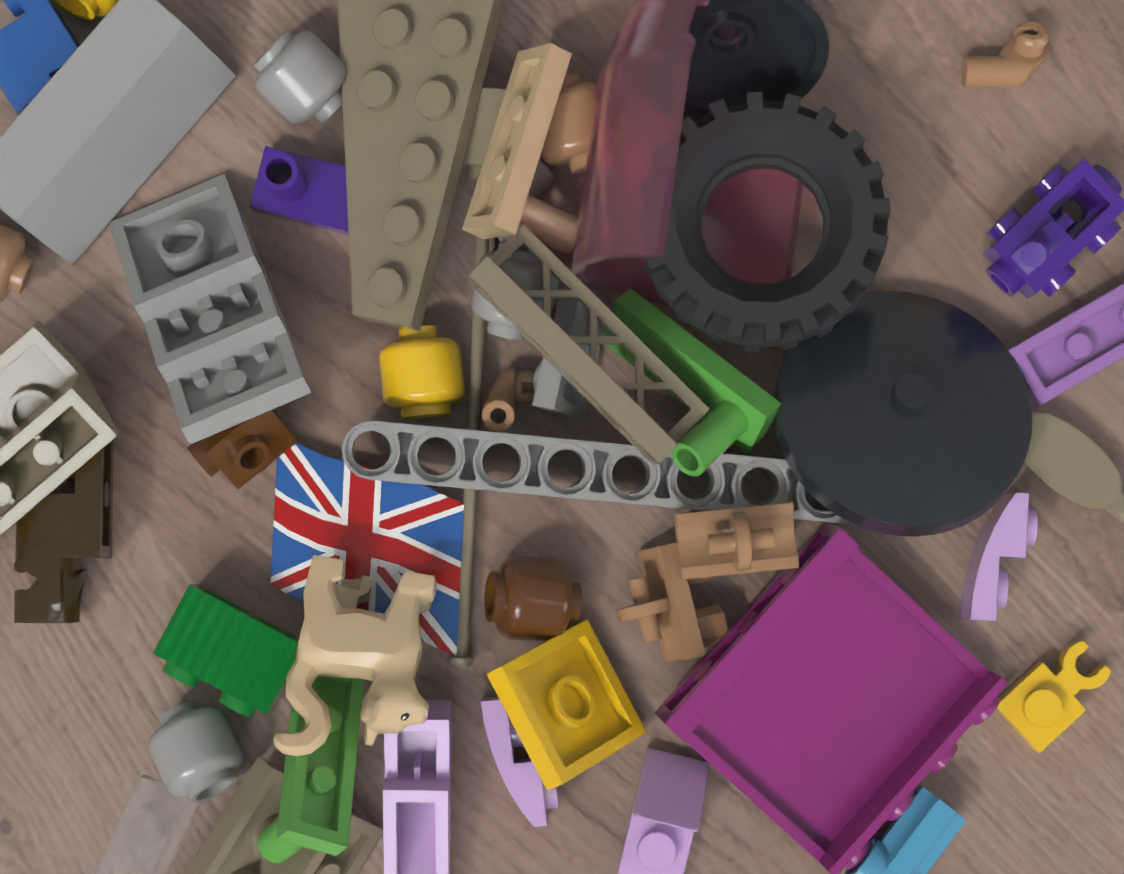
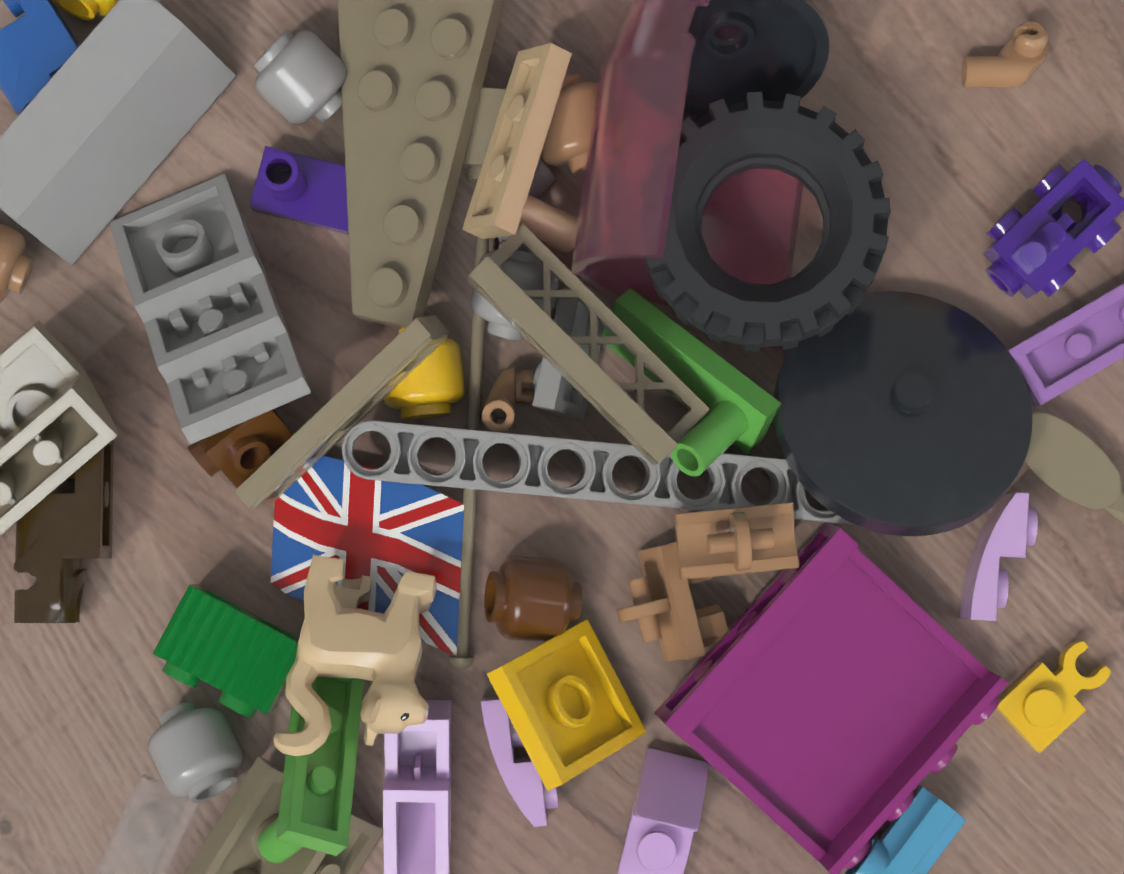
(343, 411): none -> dark tan tile

